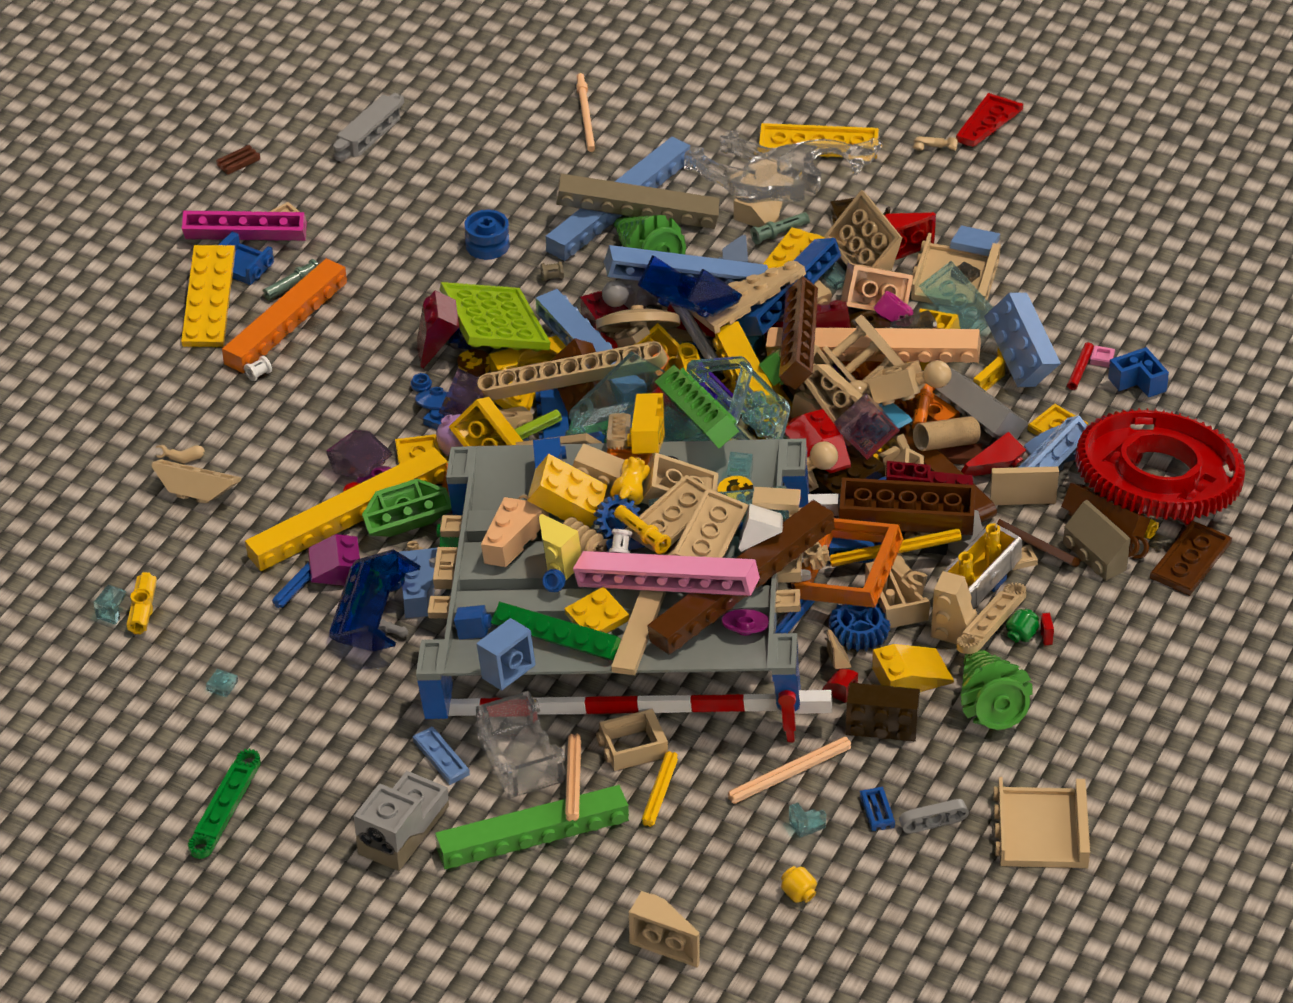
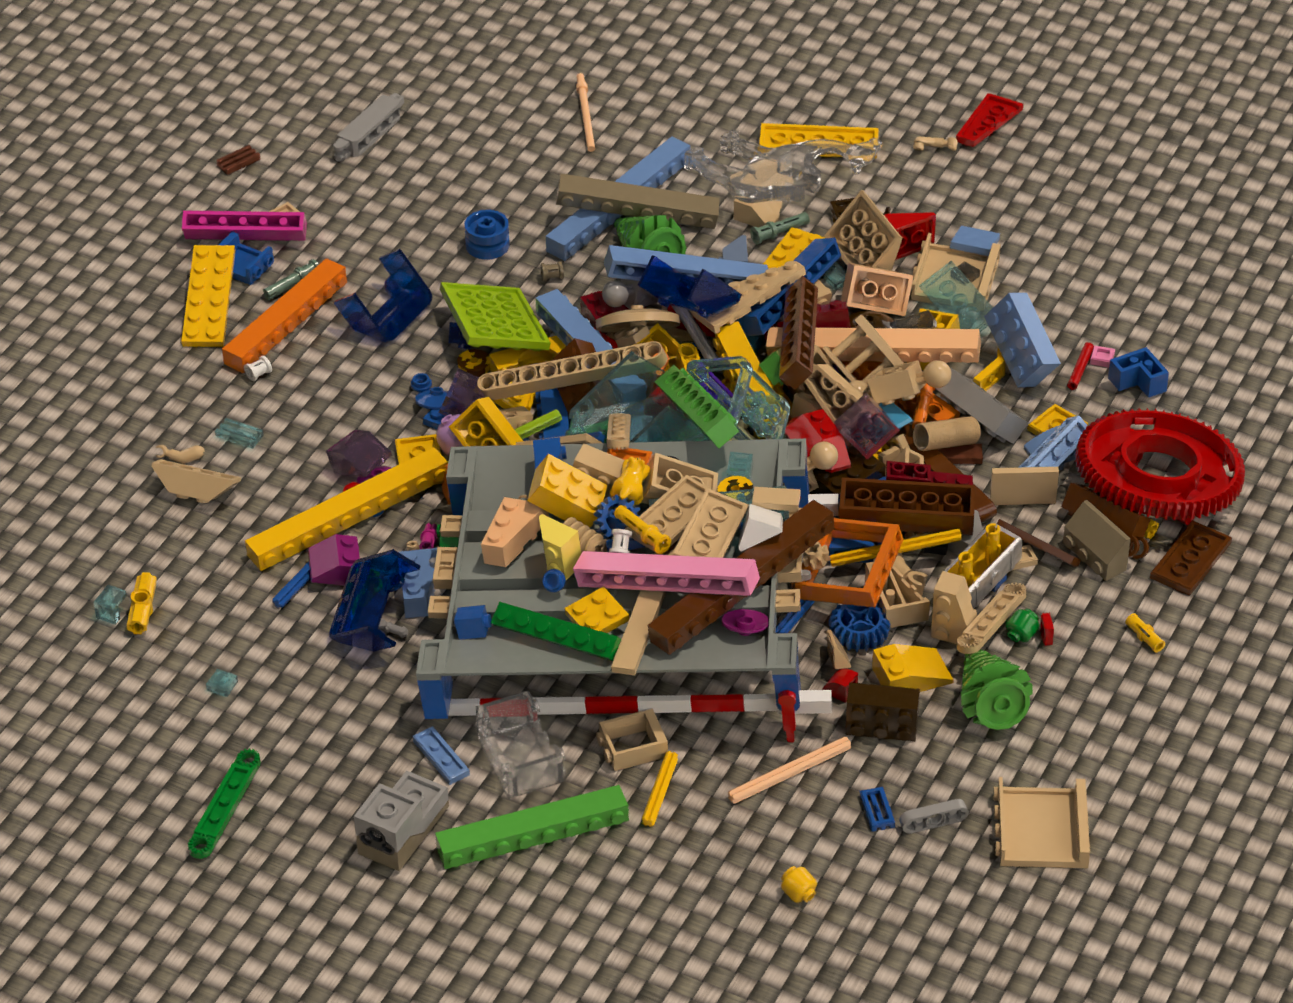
(240, 432): none -> clear light blue tile
(405, 508): bright green wedge -> none
(407, 300): none -> clear blue windscreen
(428, 536): none -> dark pink axle
(436, 325): dark red slope -> none
(506, 654): medium blue brick -> none
(573, 777): light nougat axle -> none
(647, 424): yellow wedge -> none
(663, 930): tan slope -> none
(806, 822): clear light blue panel -> none
(892, 307): dark pink piece -> none
(1003, 453): red slope -> none
(1153, 641): none -> yellow pin

